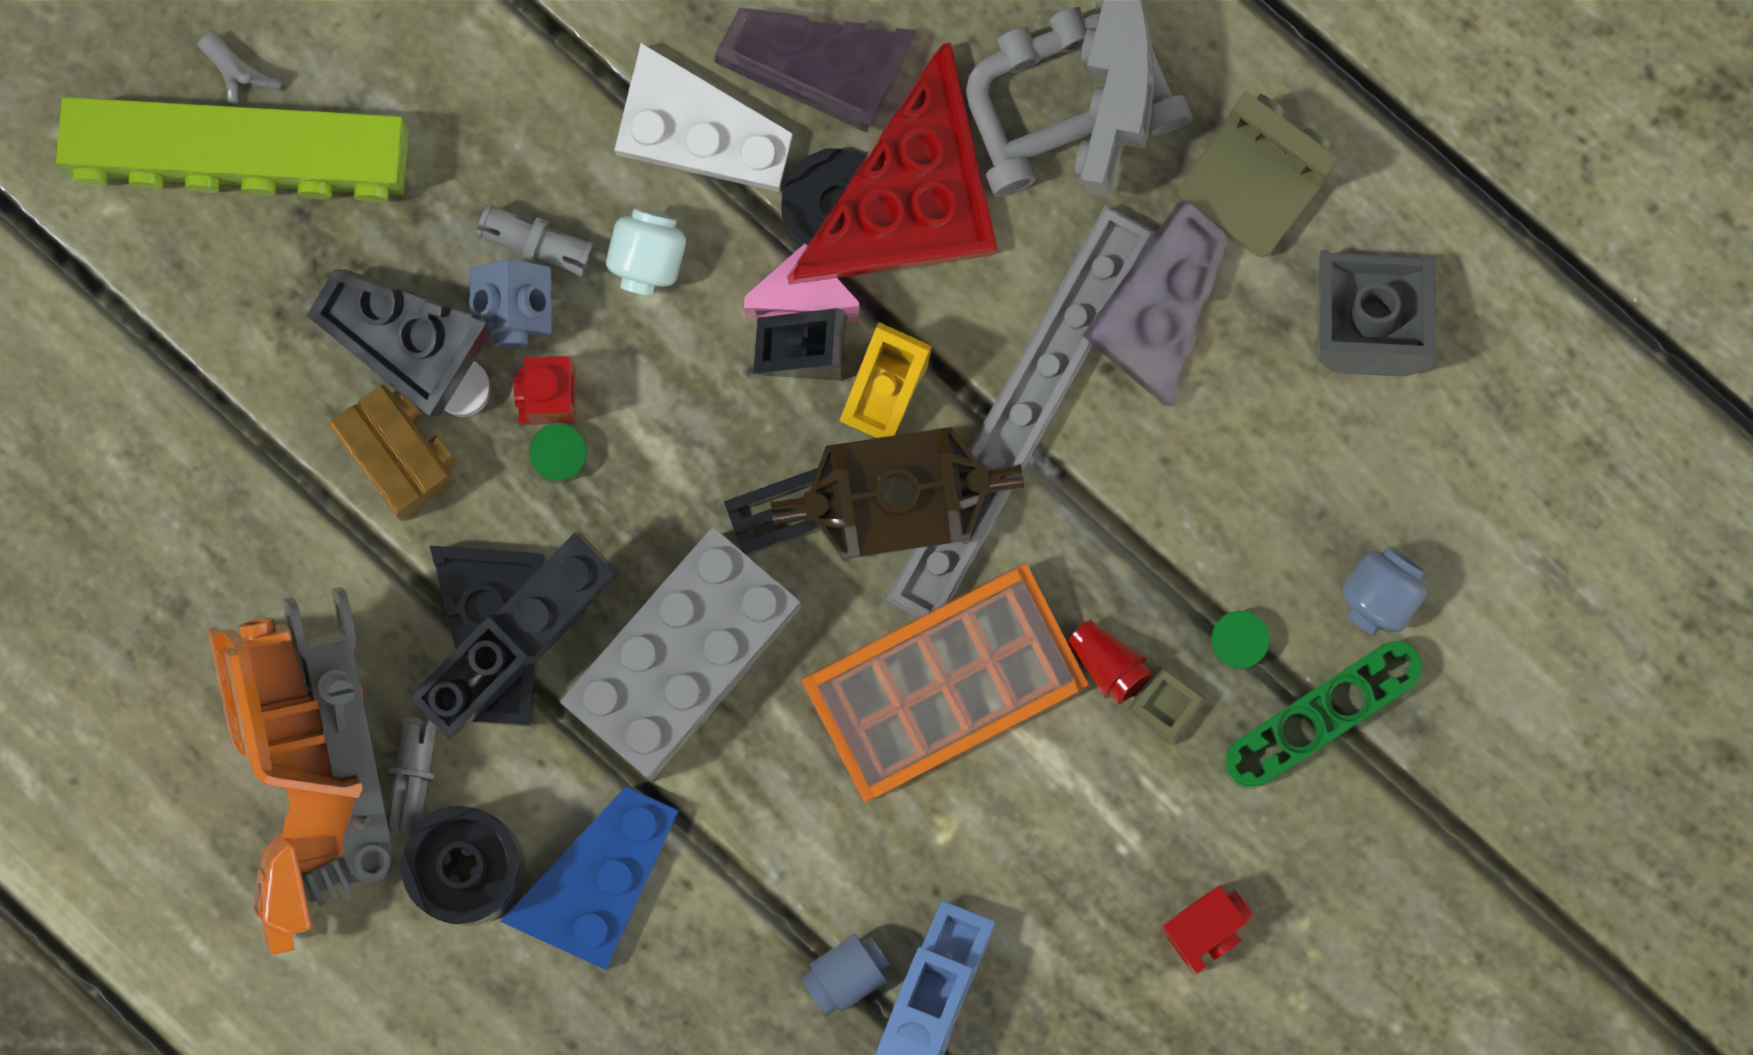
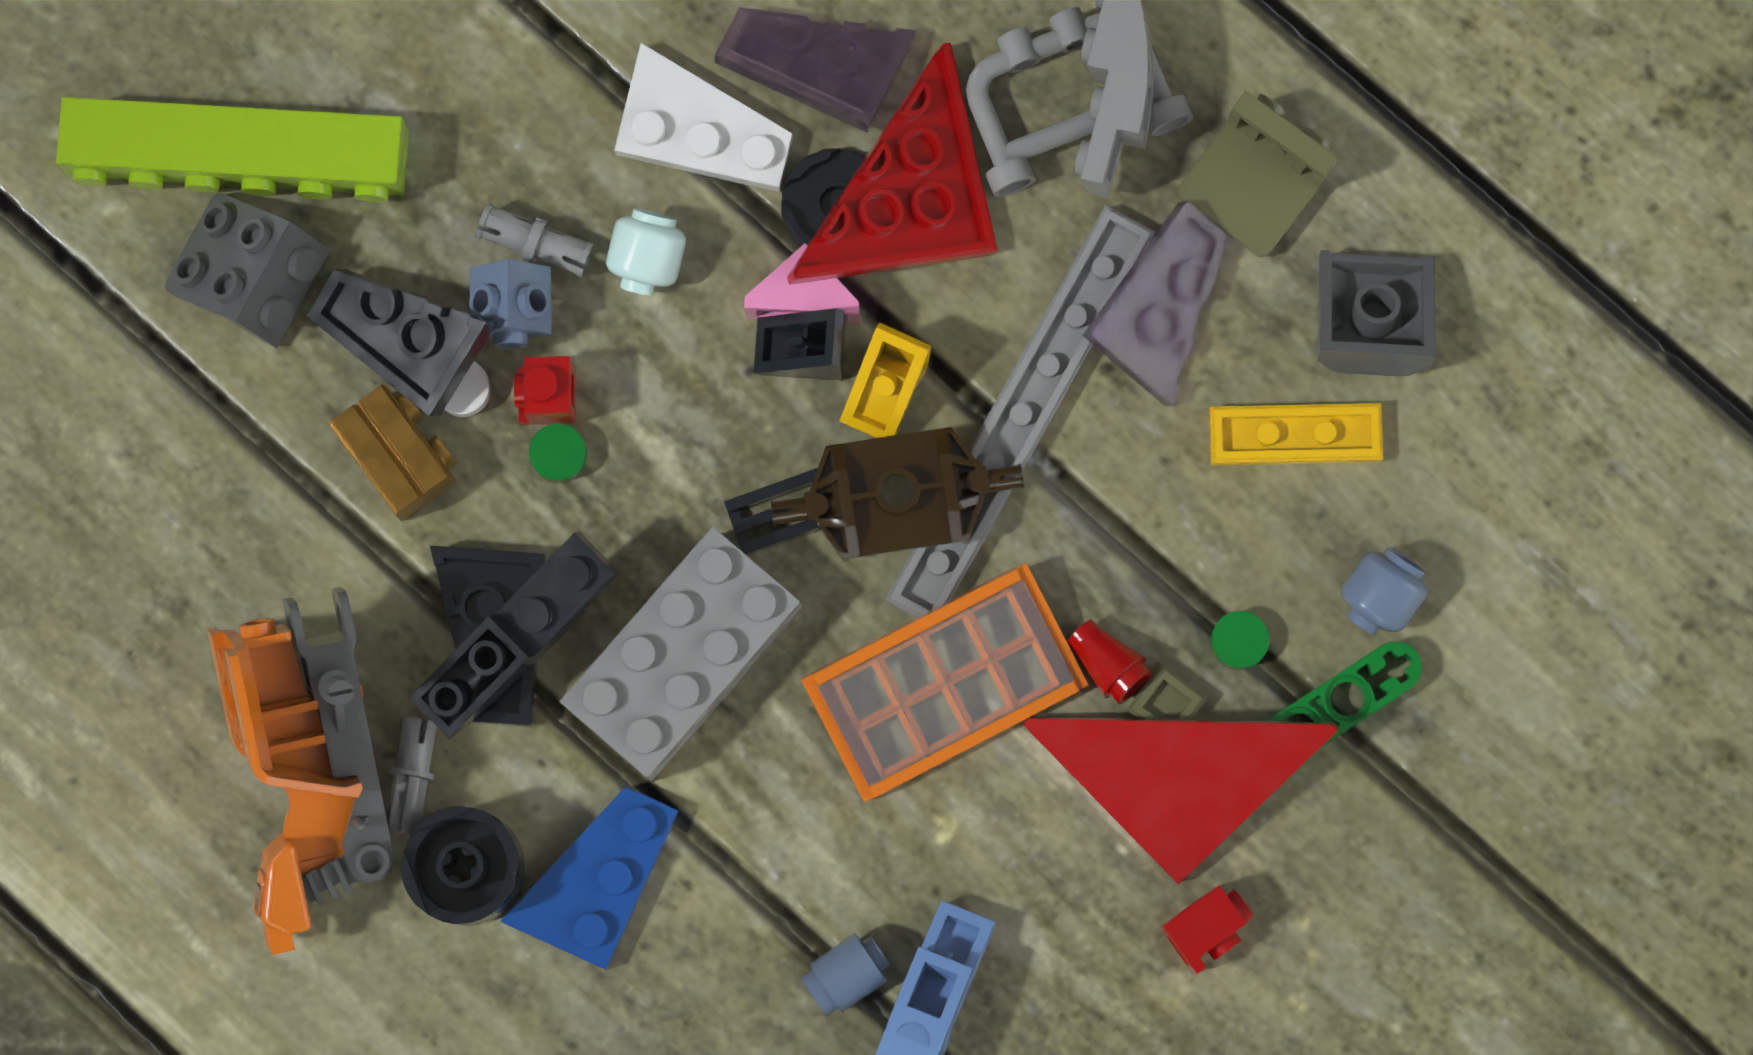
(233, 68): light grey bar -> none
(247, 267): none -> dark grey bracket
(1179, 780): none -> red tile
(1295, 434): none -> yellow tile

